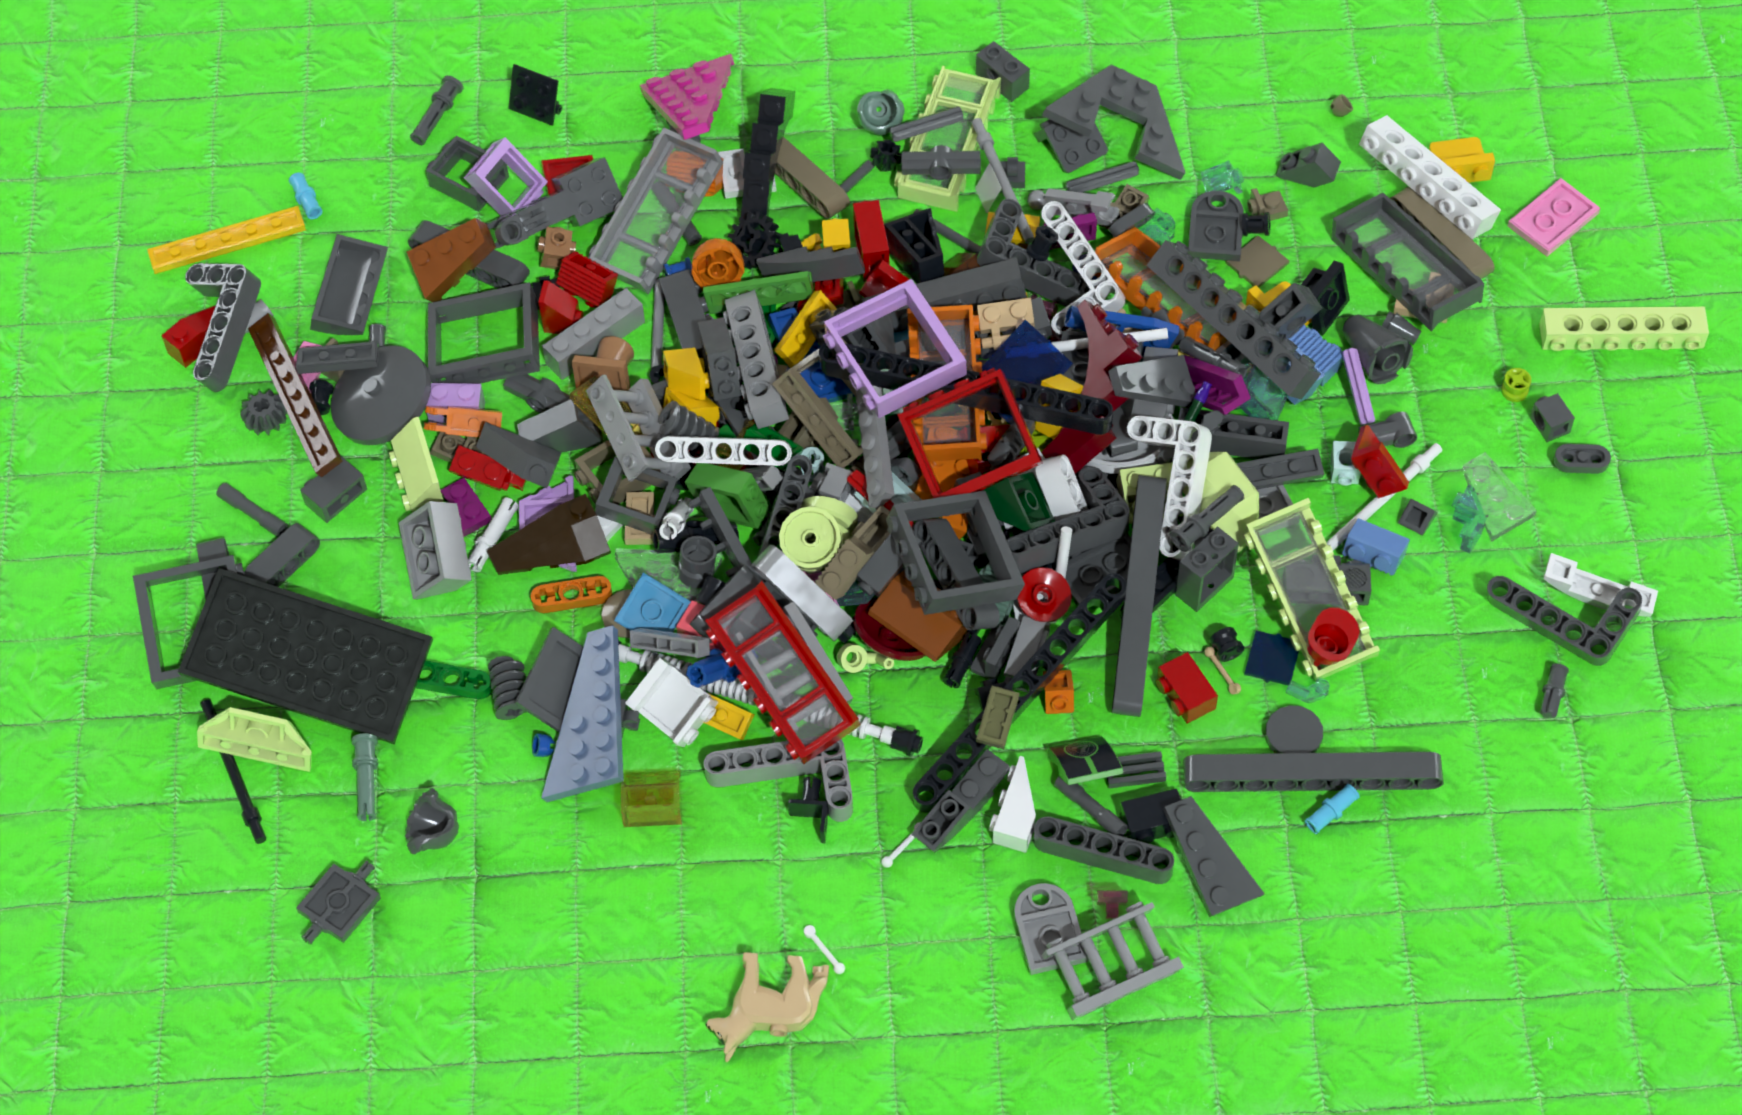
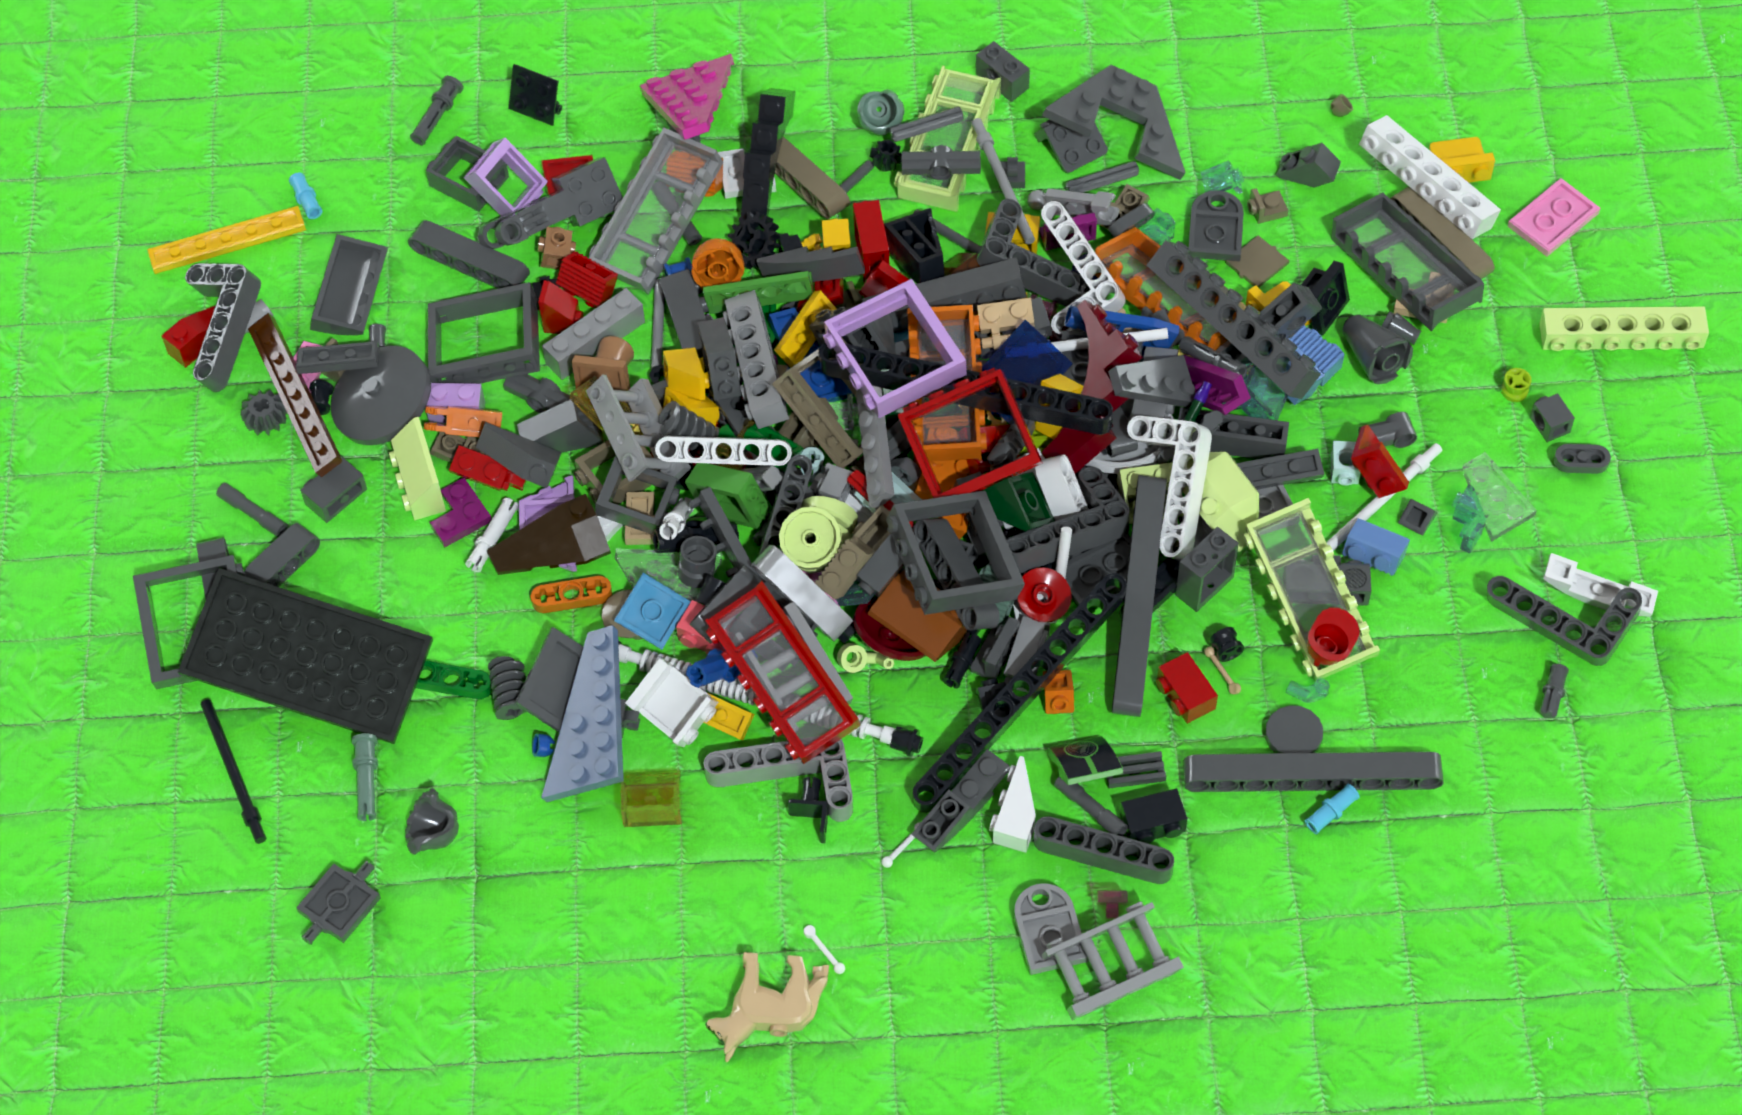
(255, 738): yellowish green wedge -> none
(435, 550): light grey slope -> none
(449, 257): dark orange wedge -> none
(669, 642): light grey piece -> none
(988, 188): white sticker -> none
(997, 717): olive plate -> none
(1042, 243): black bush -> none
(1199, 524): dark grey pin -> none
(1211, 862): dark grey wing -> none
(1256, 224): black bush -> none
(1272, 658): clear blue piece -> none
(1358, 386): lavender axle -> none

